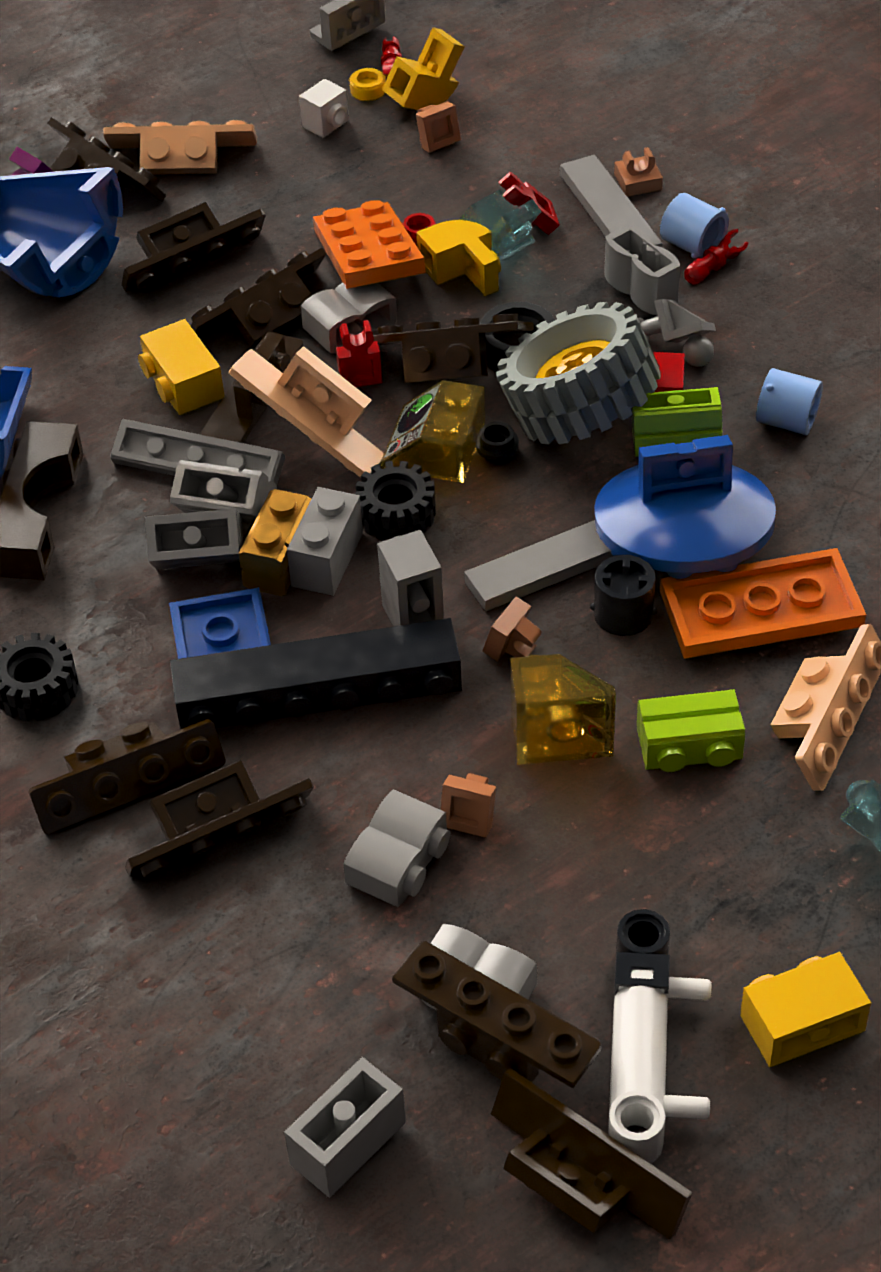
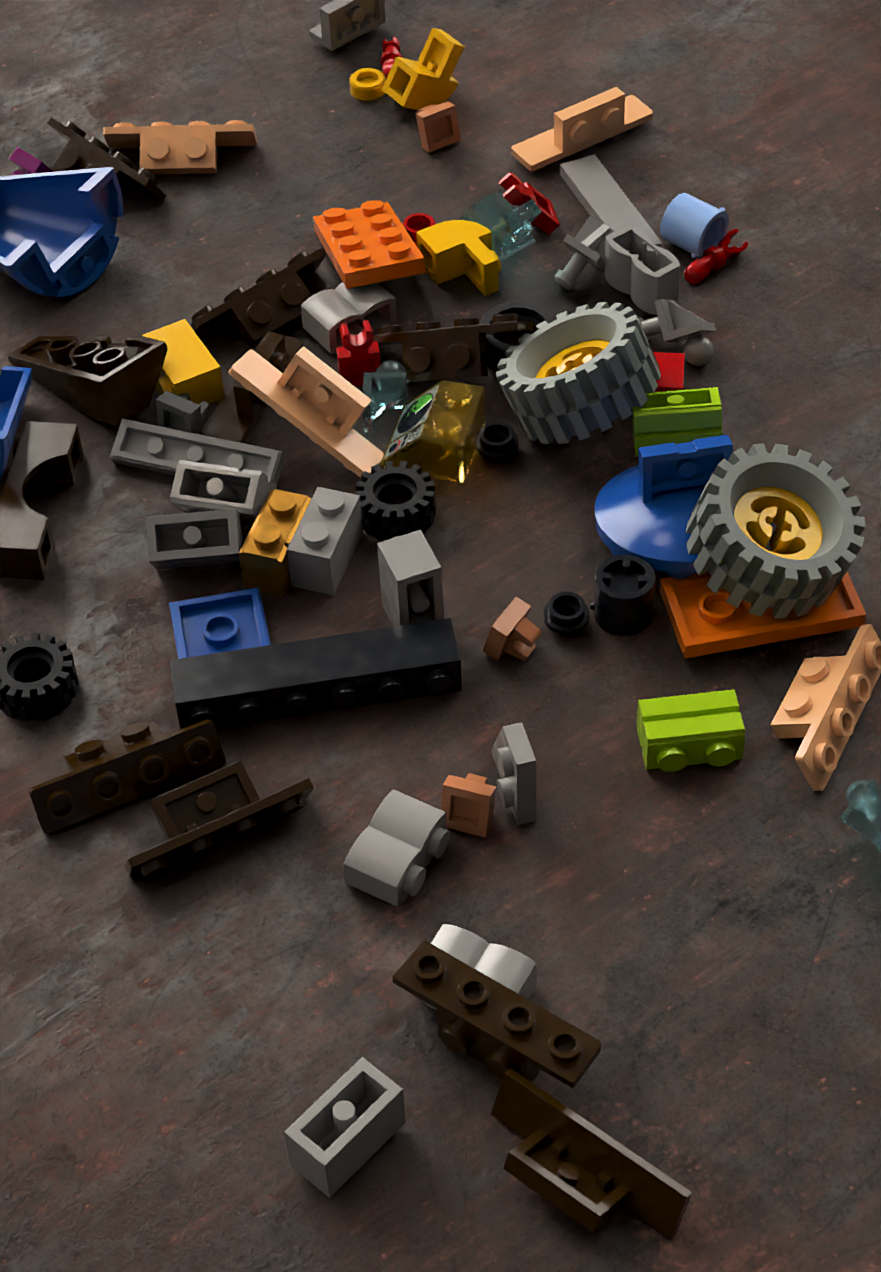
(97, 375): none -> dark brown wedge
(181, 413): none -> dark grey tile
(185, 238): dark brown bracket -> none
(323, 108): white plate -> none
(386, 389): none -> clear light blue piece
(517, 772): none -> light grey wing
(537, 566): light grey tile -> none
(560, 711): clear yellow slope -> none
(566, 613): none -> black plate
(582, 127): none -> light nougat bracket
(587, 248): none -> light grey piece
(638, 174): nougat tile -> none
(641, 1035): white piece -> none
(789, 401): light blue piece -> none
(804, 1008): yellow brick -> none
(809, 547): none -> light grey wheel

